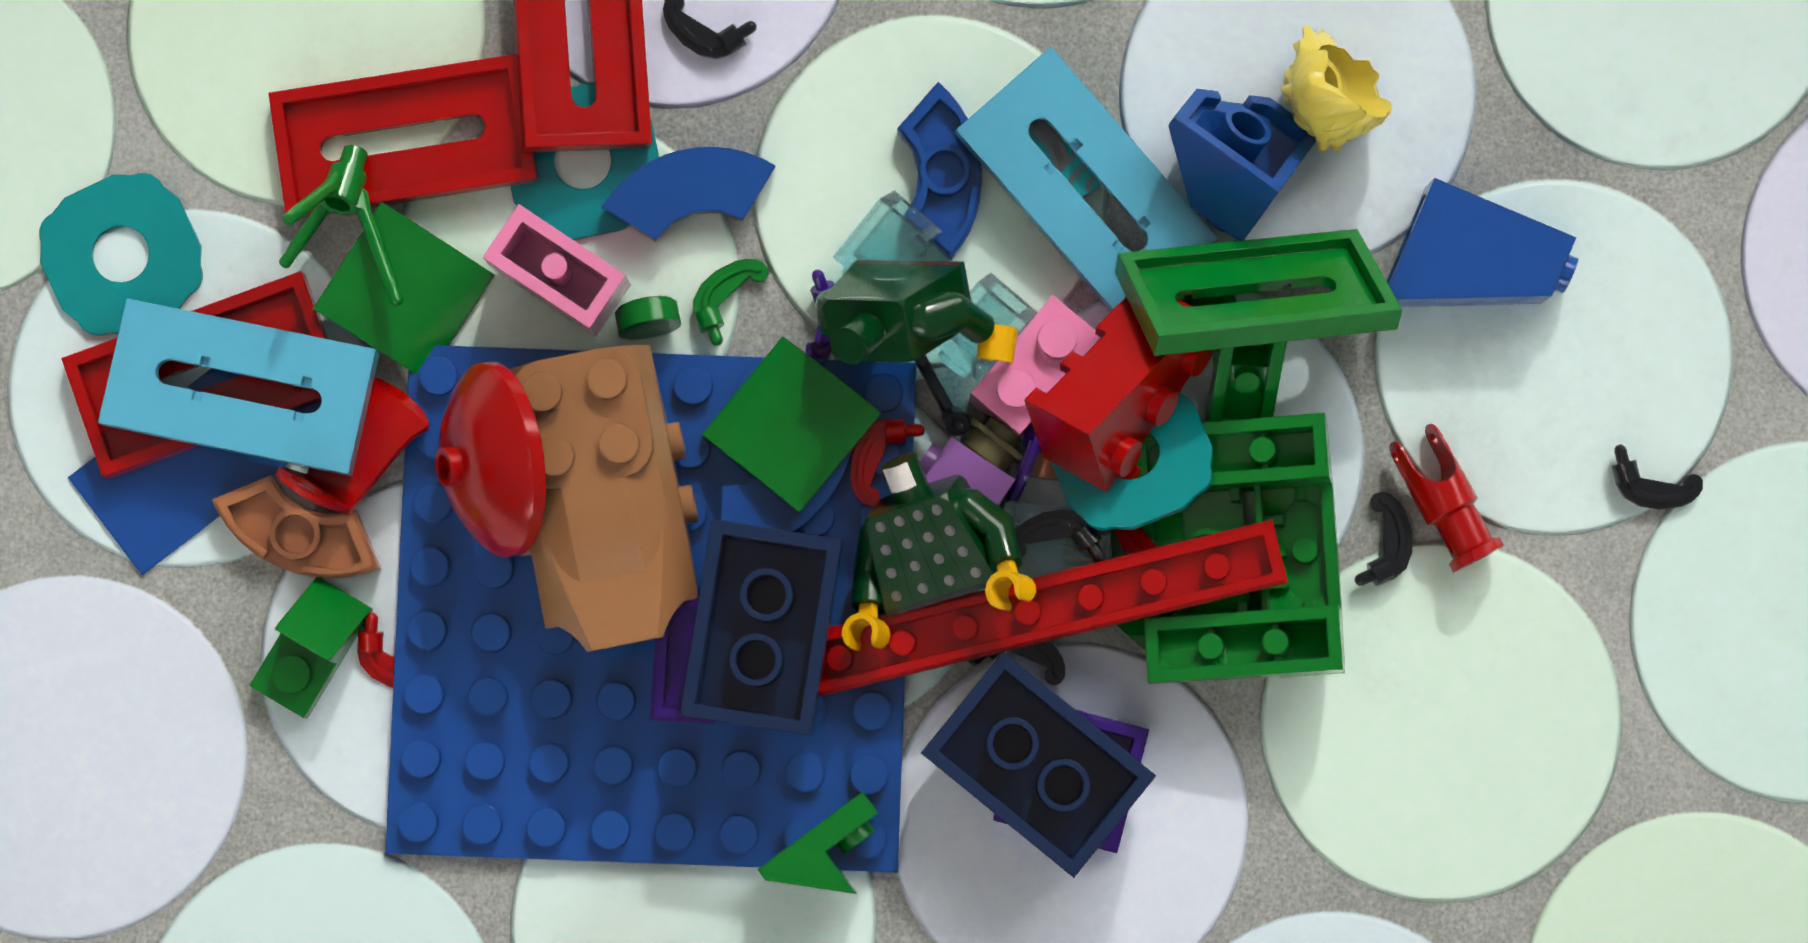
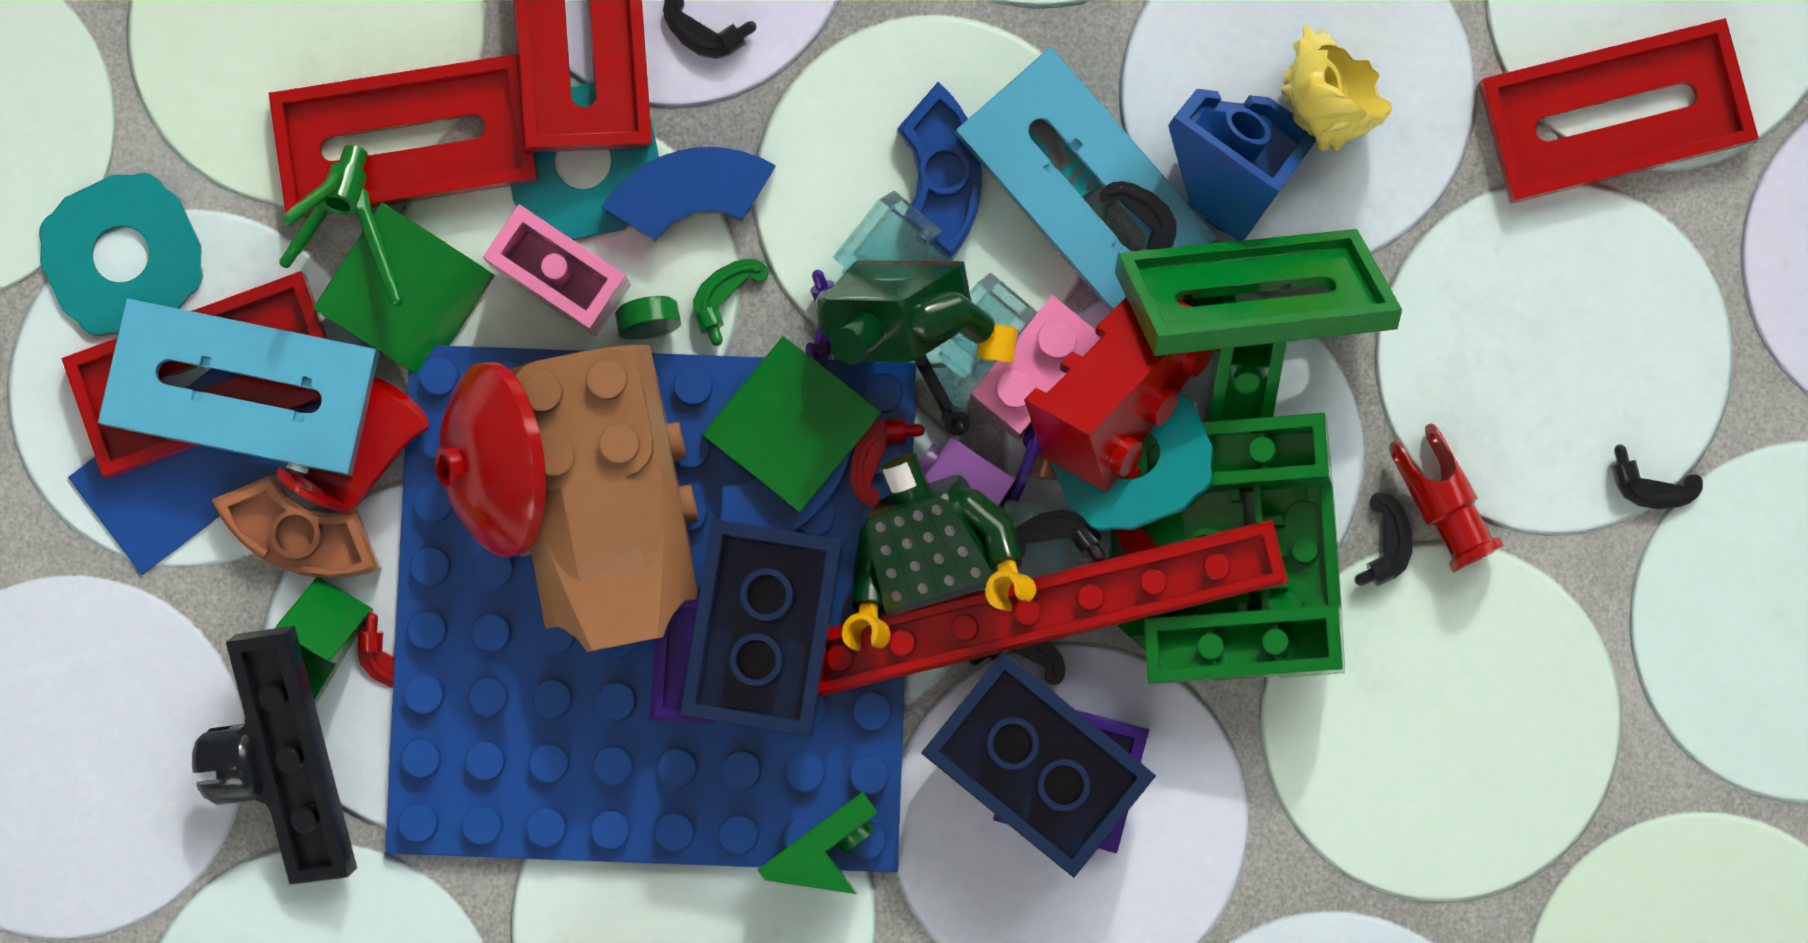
(279, 757): none -> black plate
(994, 443): olive plate -> none
(1147, 208): none -> black piece
(1477, 253): blue slope -> none
(1690, 56): none -> red piece

